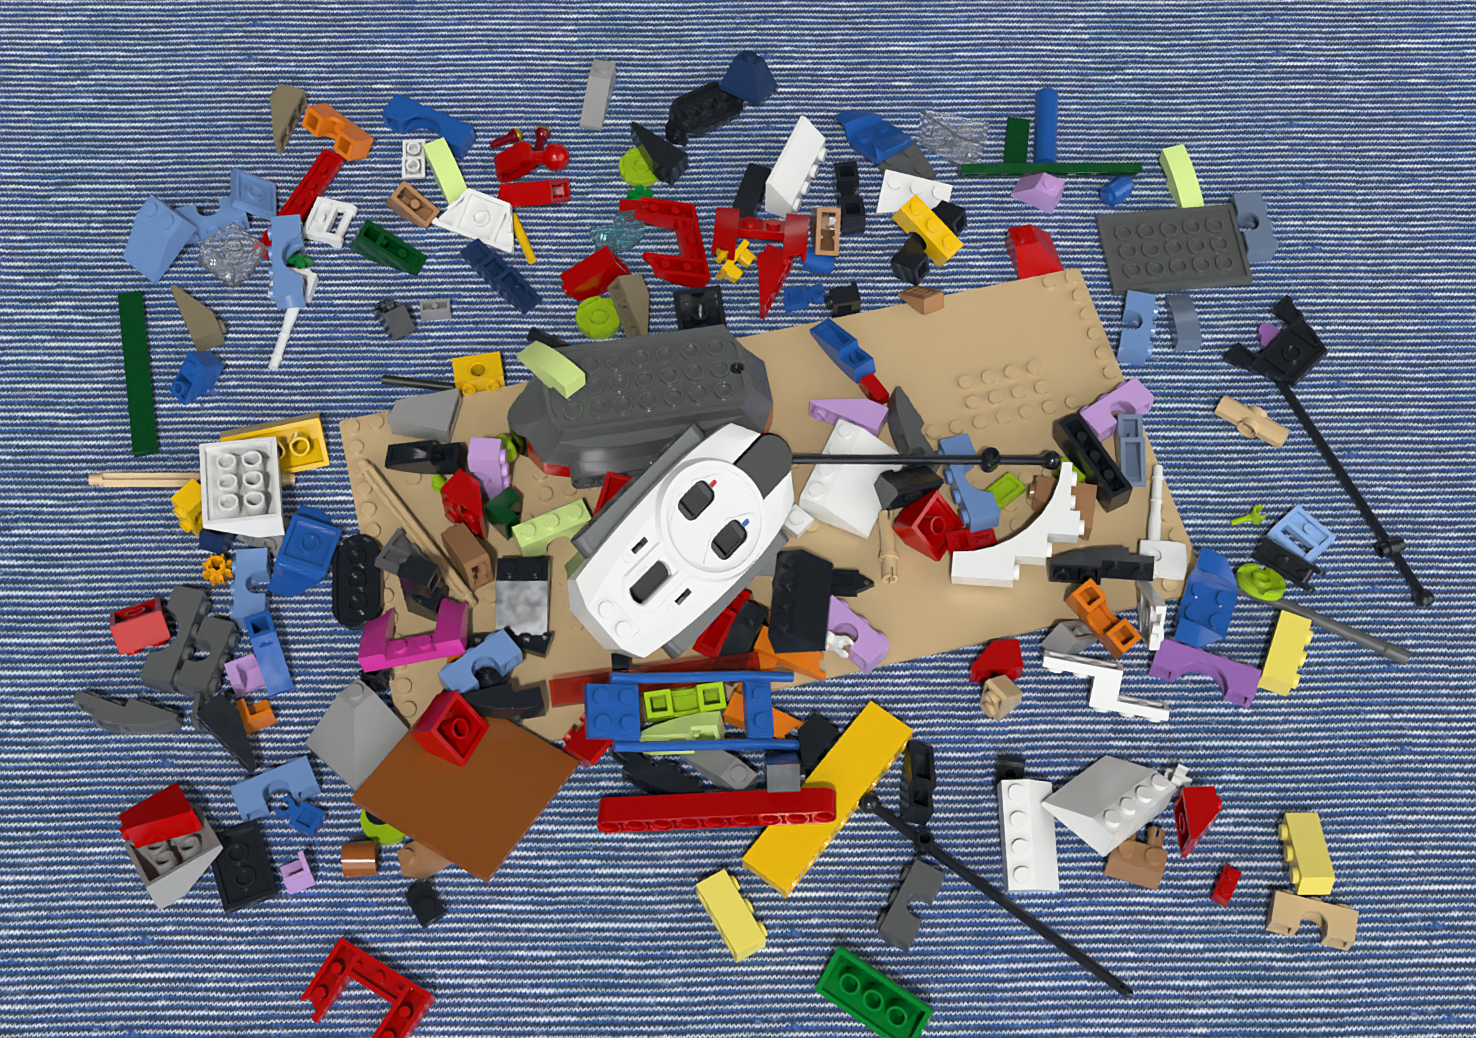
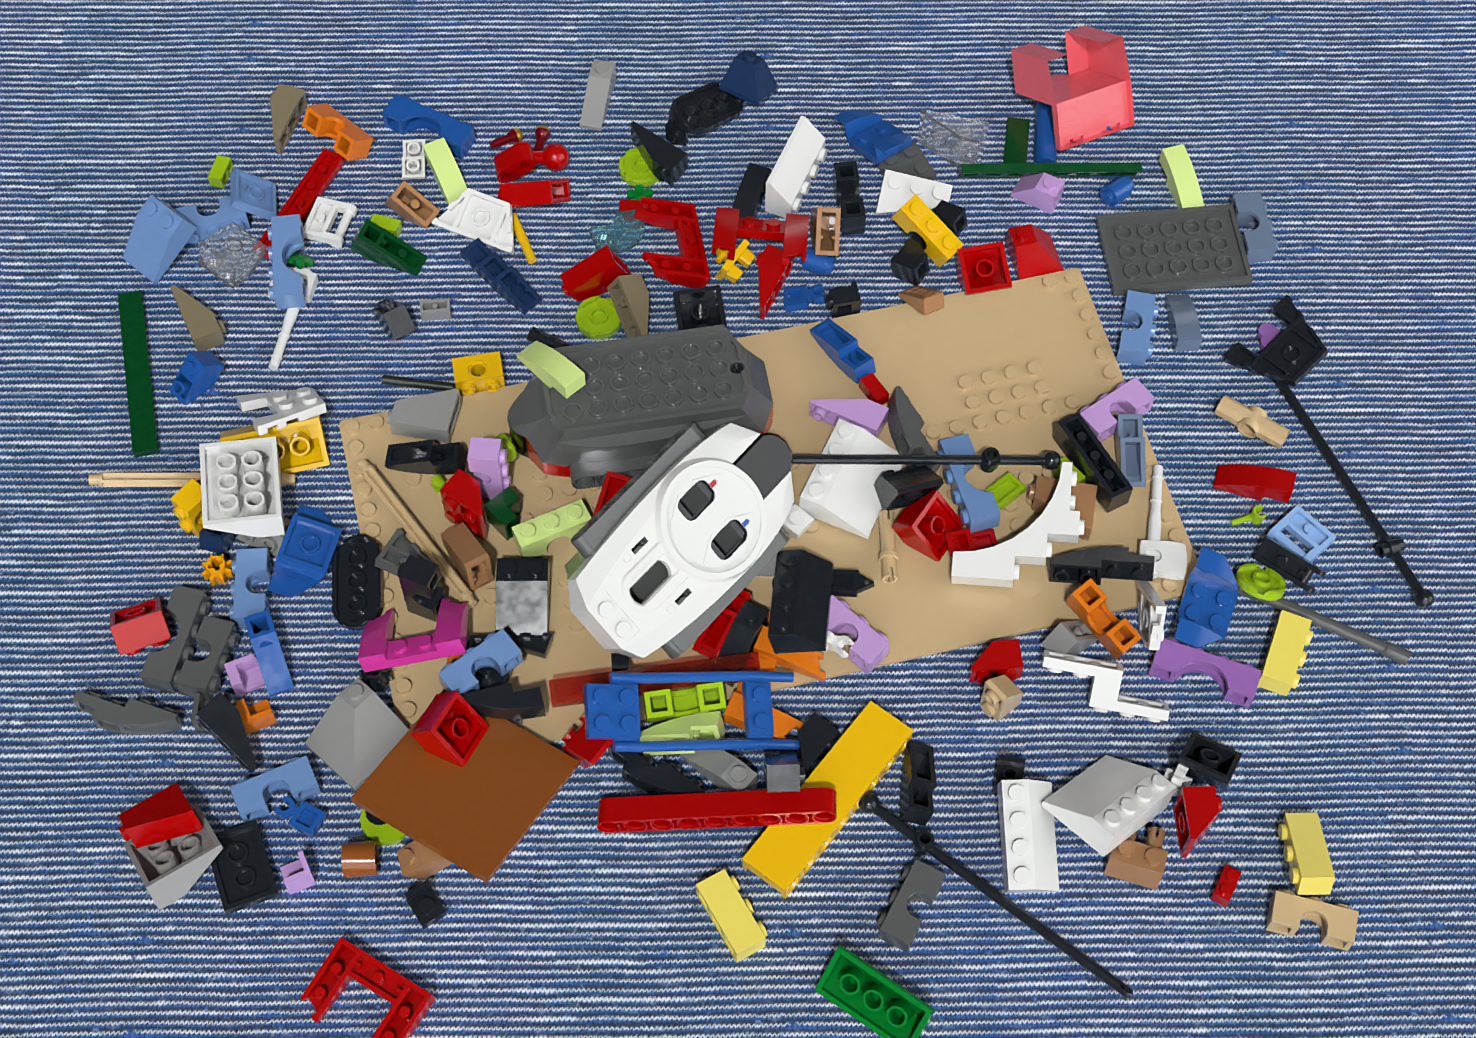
(220, 171): none -> lime piece
(285, 406): none -> white wing
(389, 224): none -> lime piece
(983, 268): none -> red slope
(1093, 96): none -> coral piece
(1209, 761): none -> black slope
(1255, 481): none -> red slope

